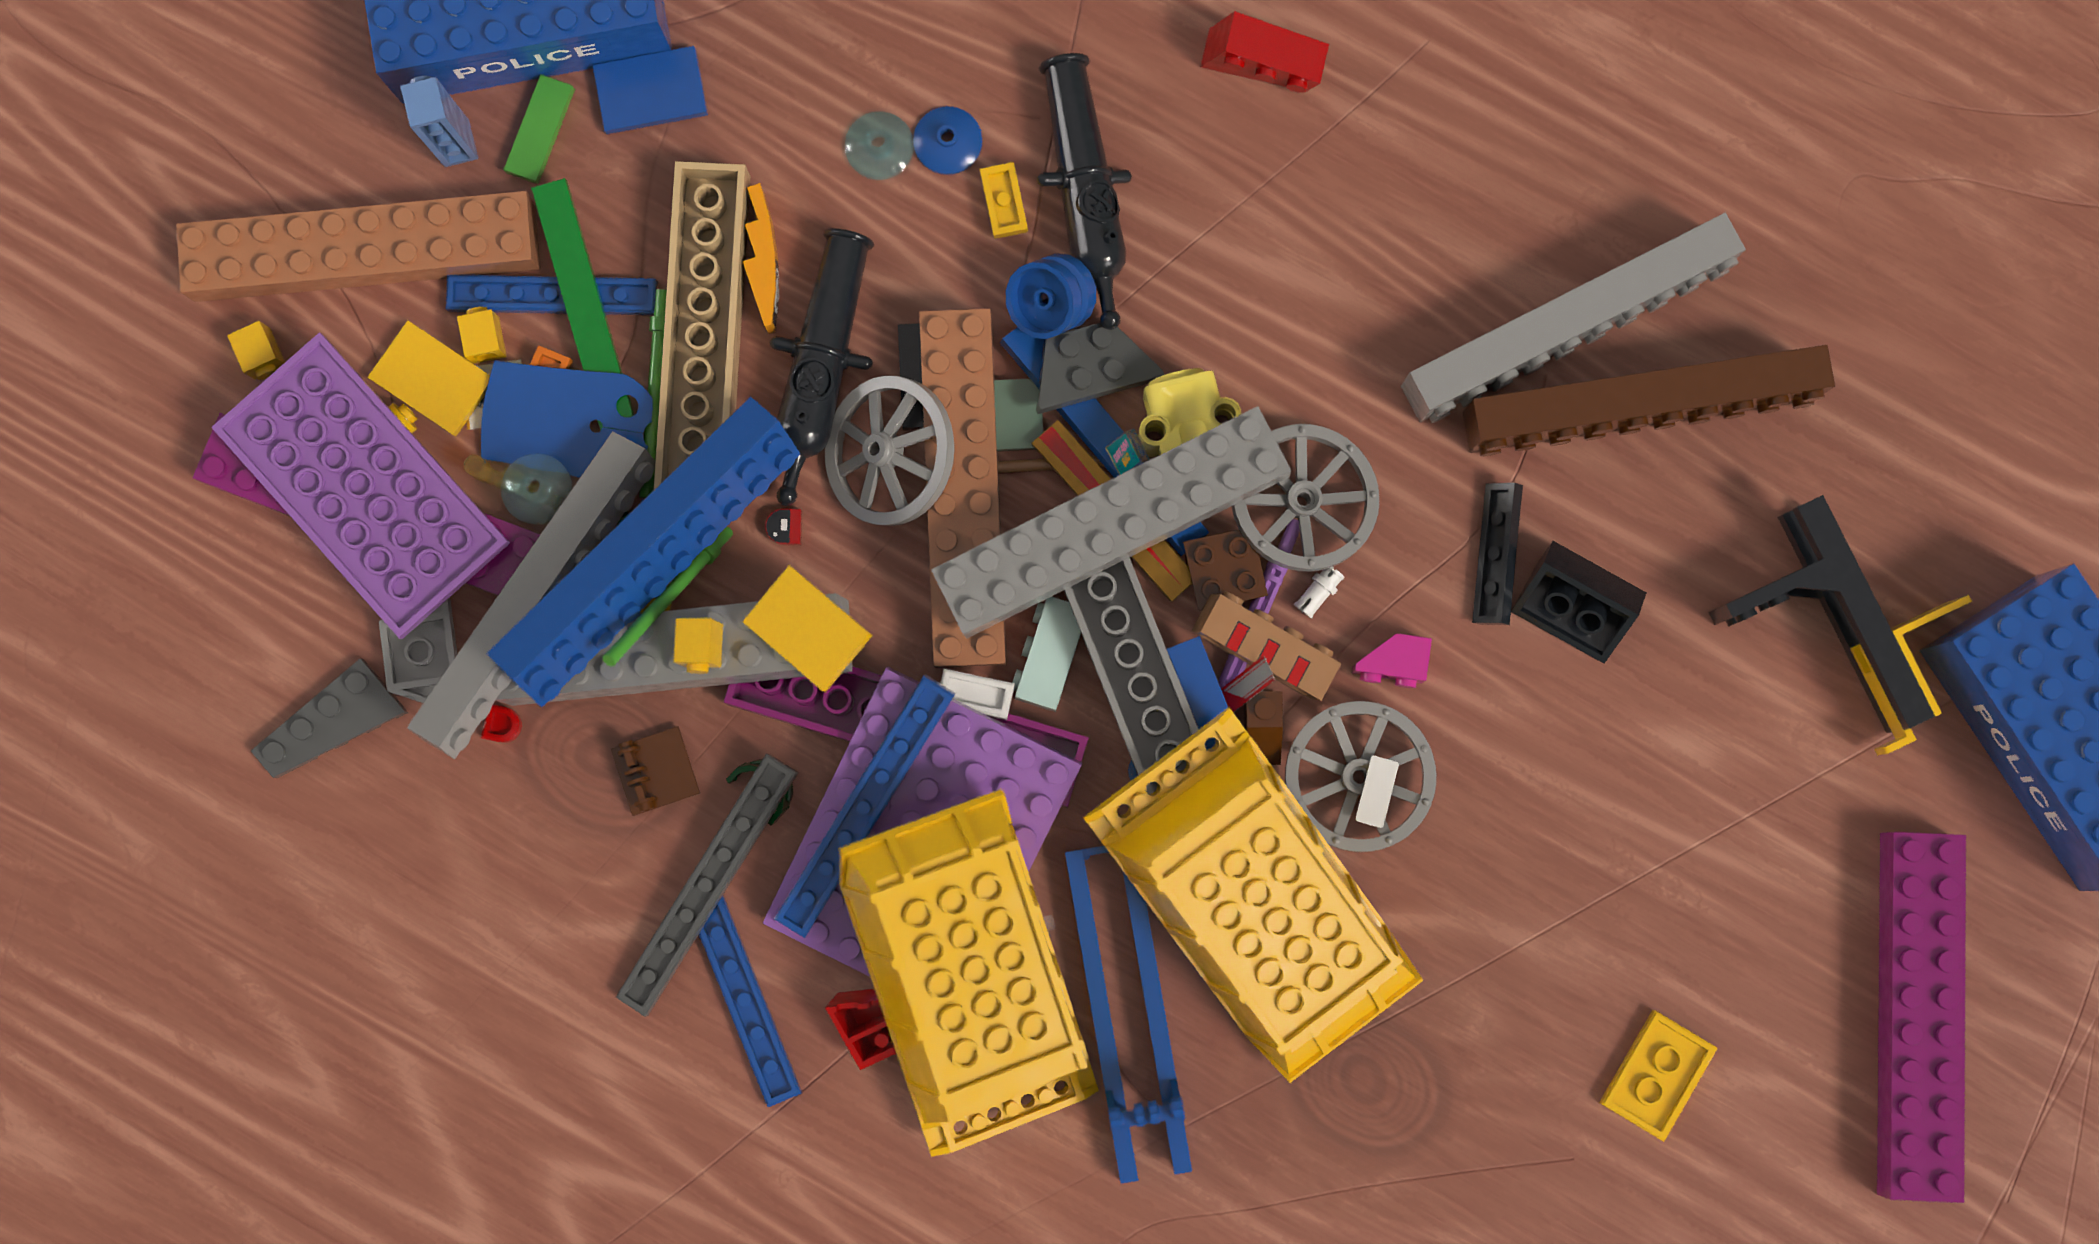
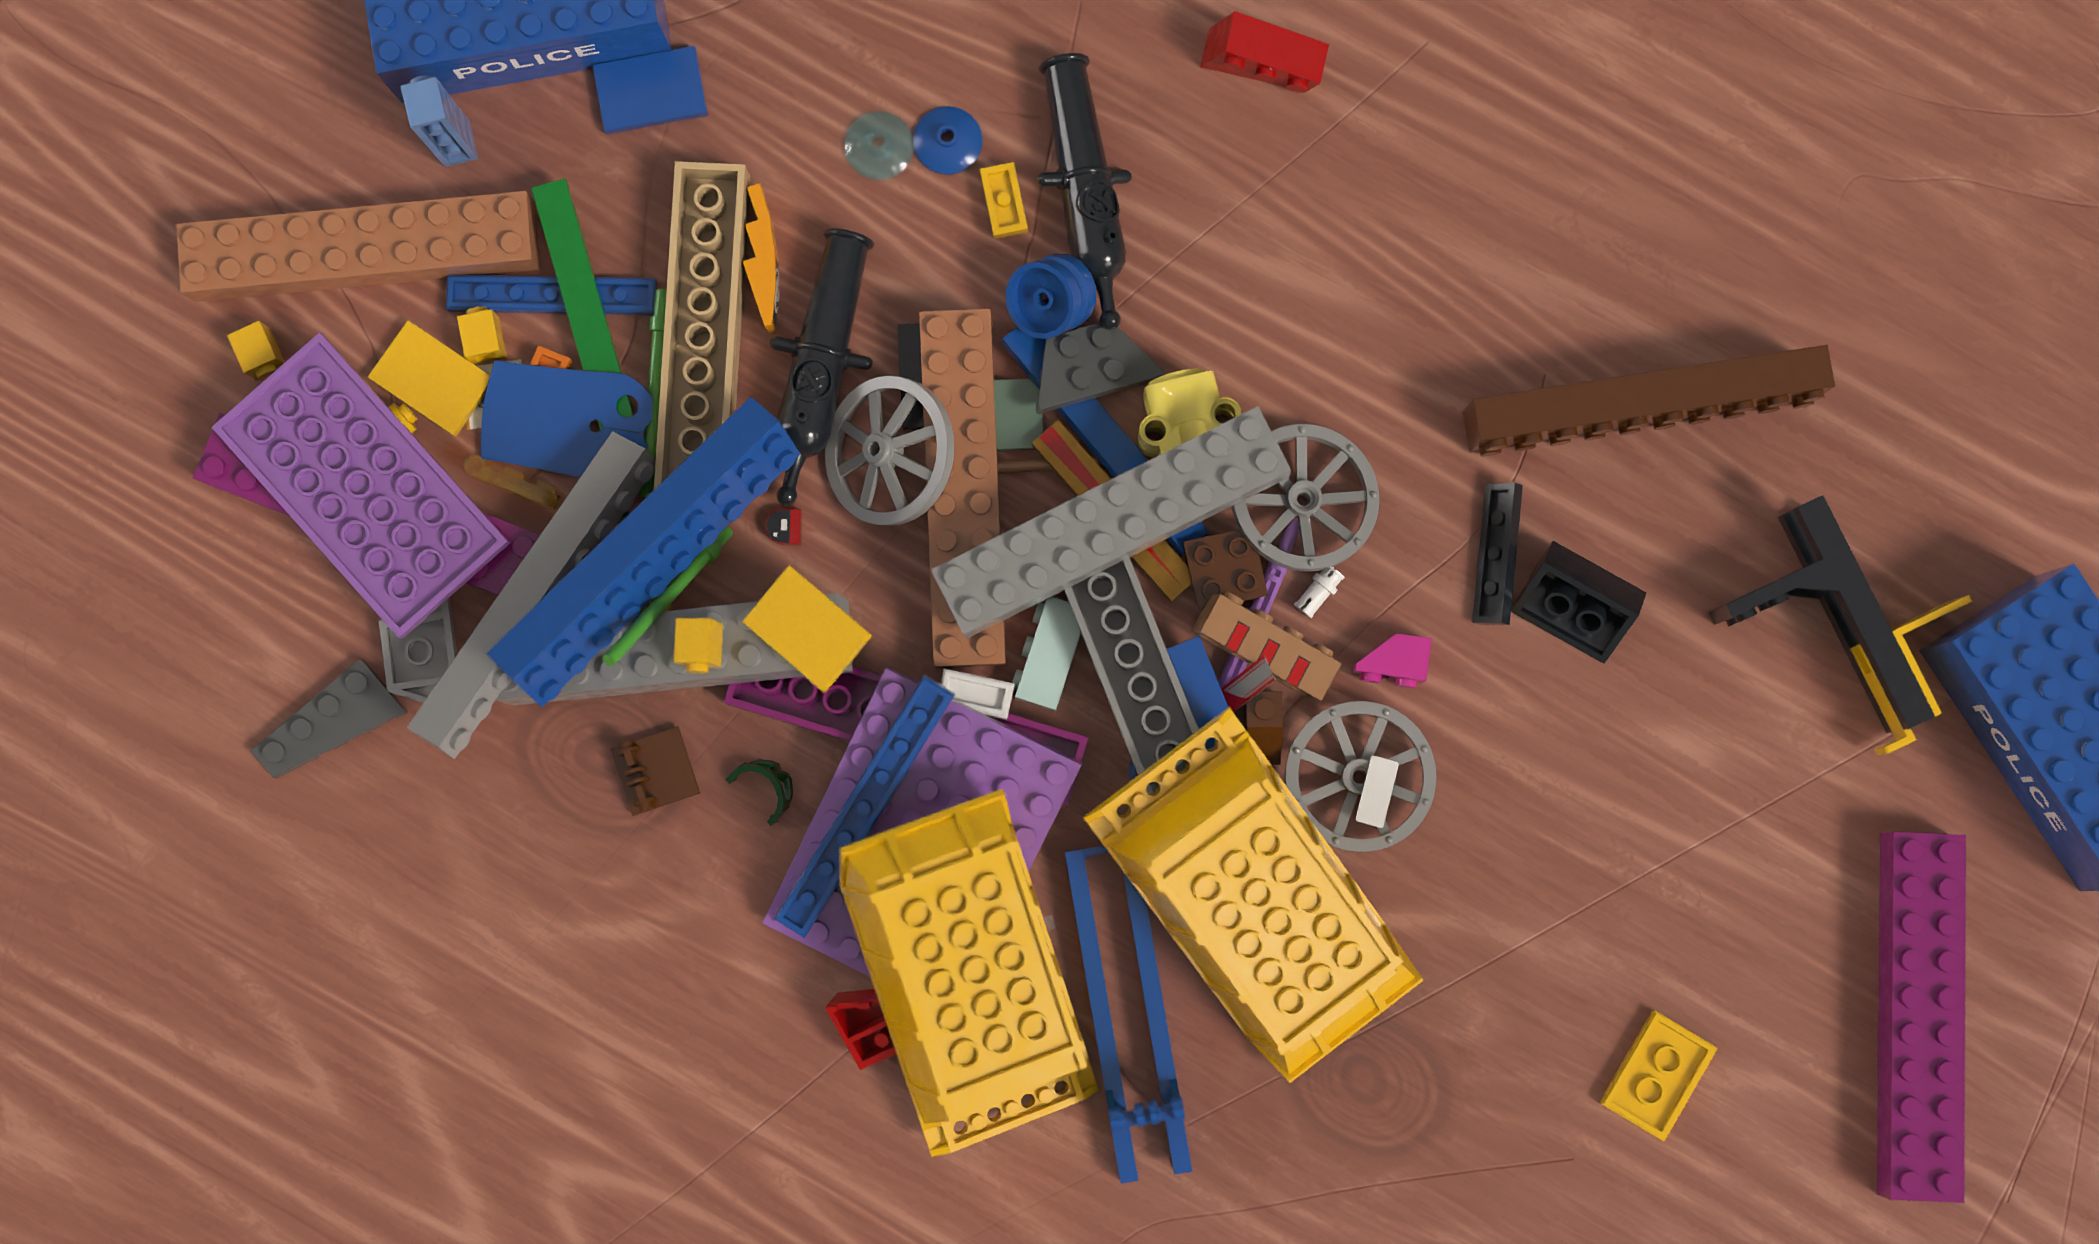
(501, 725): red tile -> none
(539, 129): bright green tile -> none
(553, 490): clear light blue dish -> none
(706, 885): dark grey tile -> none
(748, 1007): blue tile -> none
(1127, 452): tile -> none
(1573, 317): light grey brick -> none

